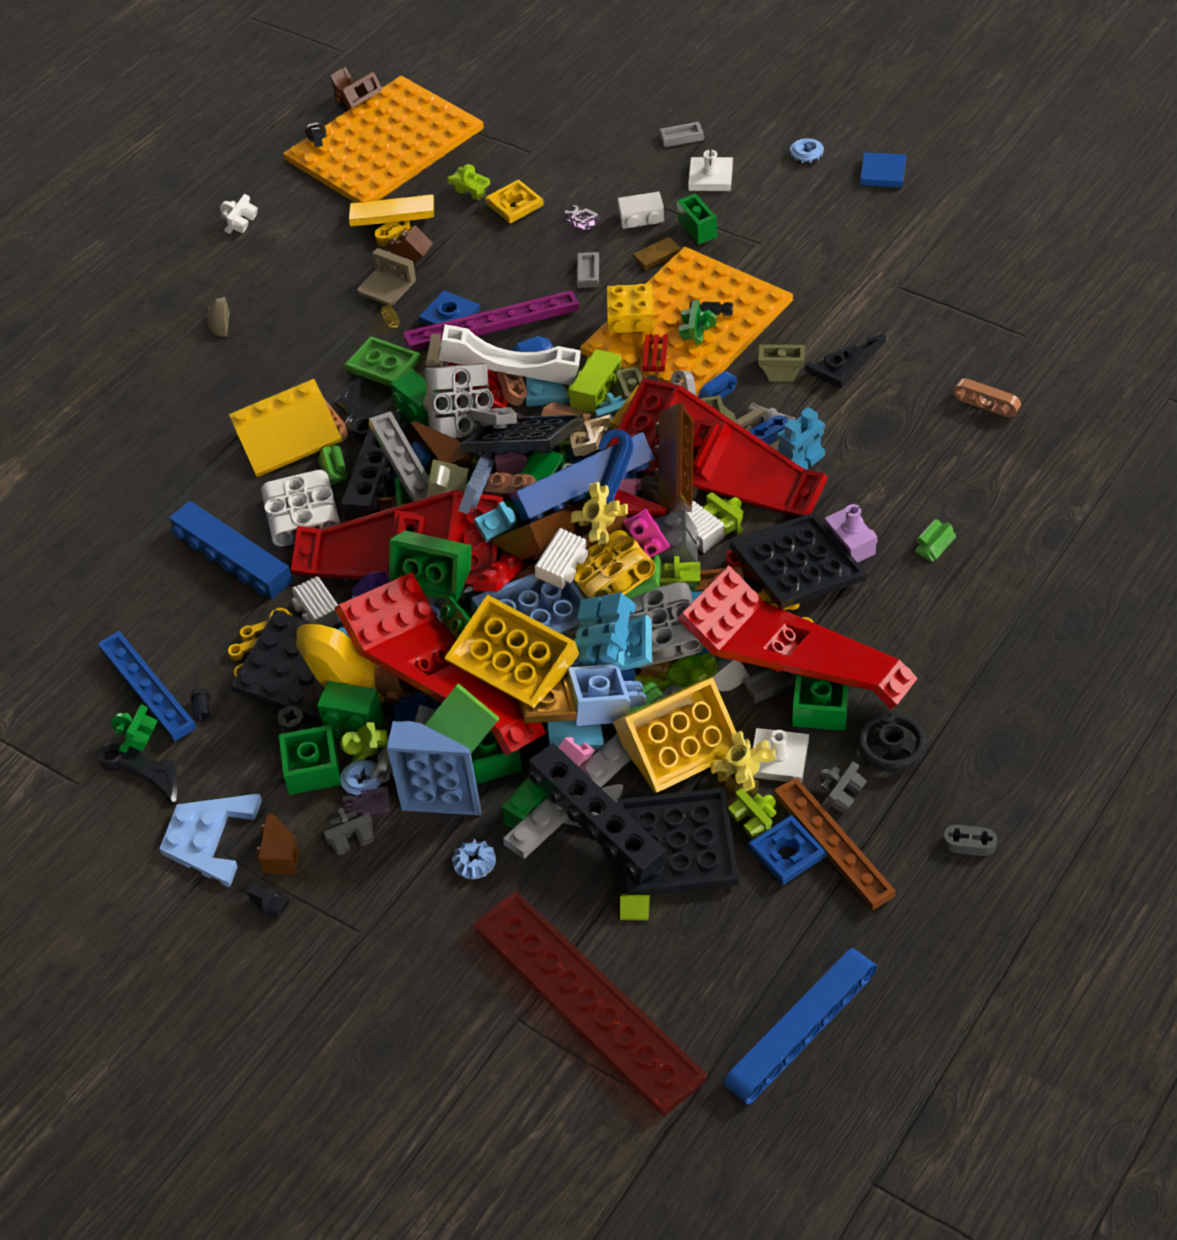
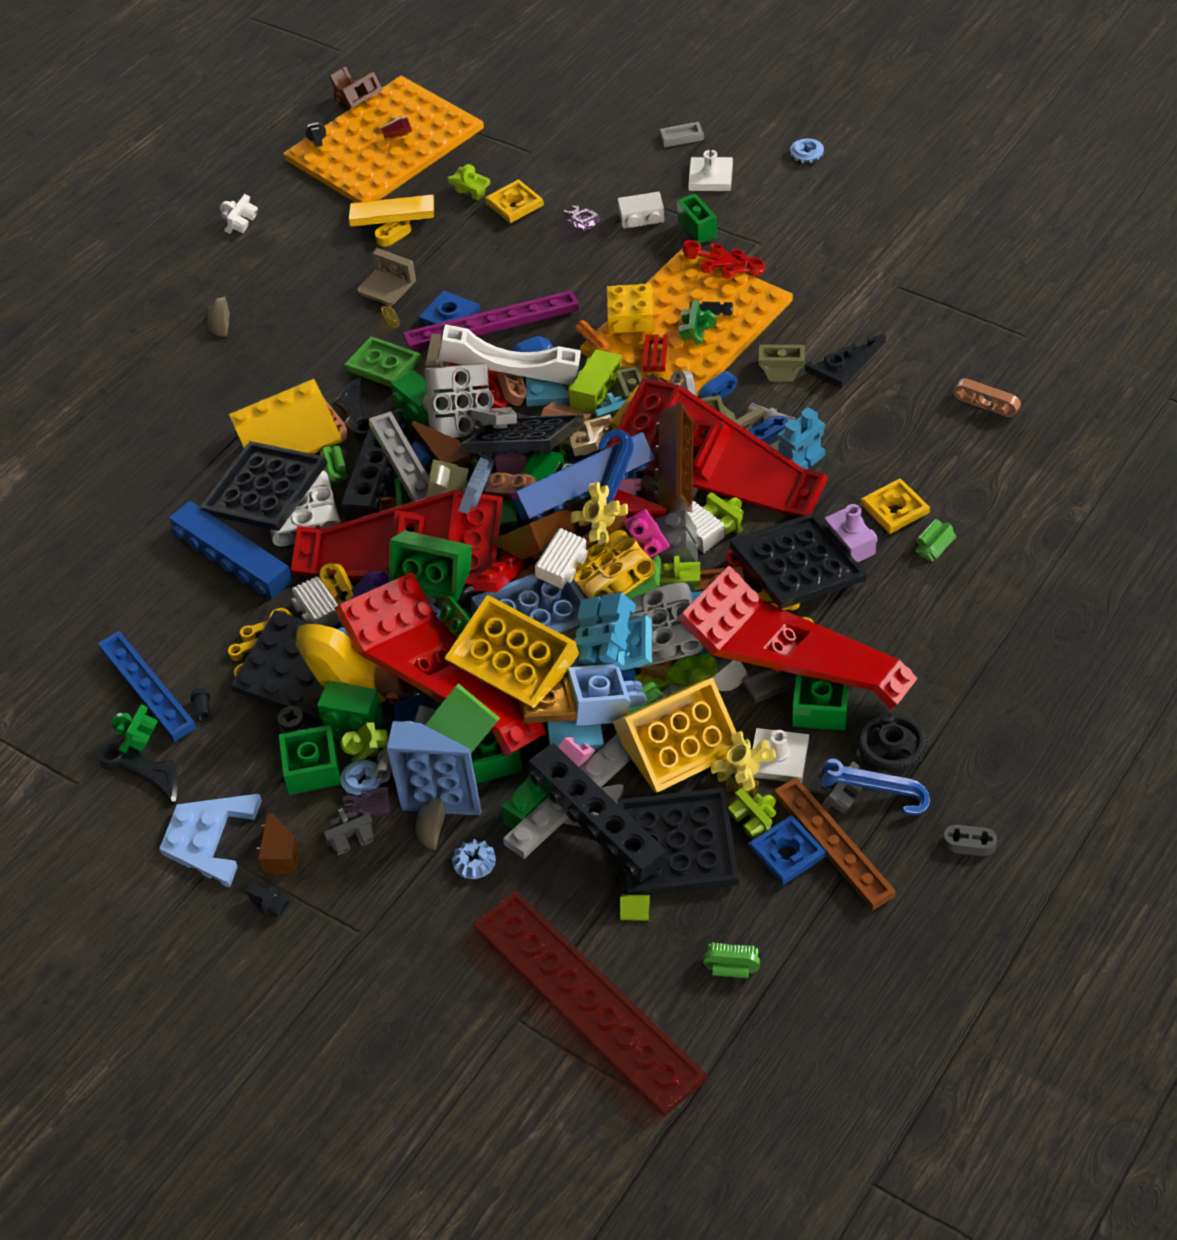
(264, 485): none -> black plate
(341, 580): none -> yellow beam
(397, 128): none -> dark red cone
(409, 244): reddish brown slope -> none
(429, 823): none -> dark tan brick
(495, 522): medium azure bracket -> none
(587, 270): light grey tile -> none
(592, 336): none -> orange axle
(656, 253): pearl gold tile -> none
(722, 258): none -> red plant
(732, 960): none -> bright green piece
(799, 1026): blue beam -> none
(836, 772): none -> blue piece
(883, 169): blue tile -> none
(897, 494): none -> yellow piece

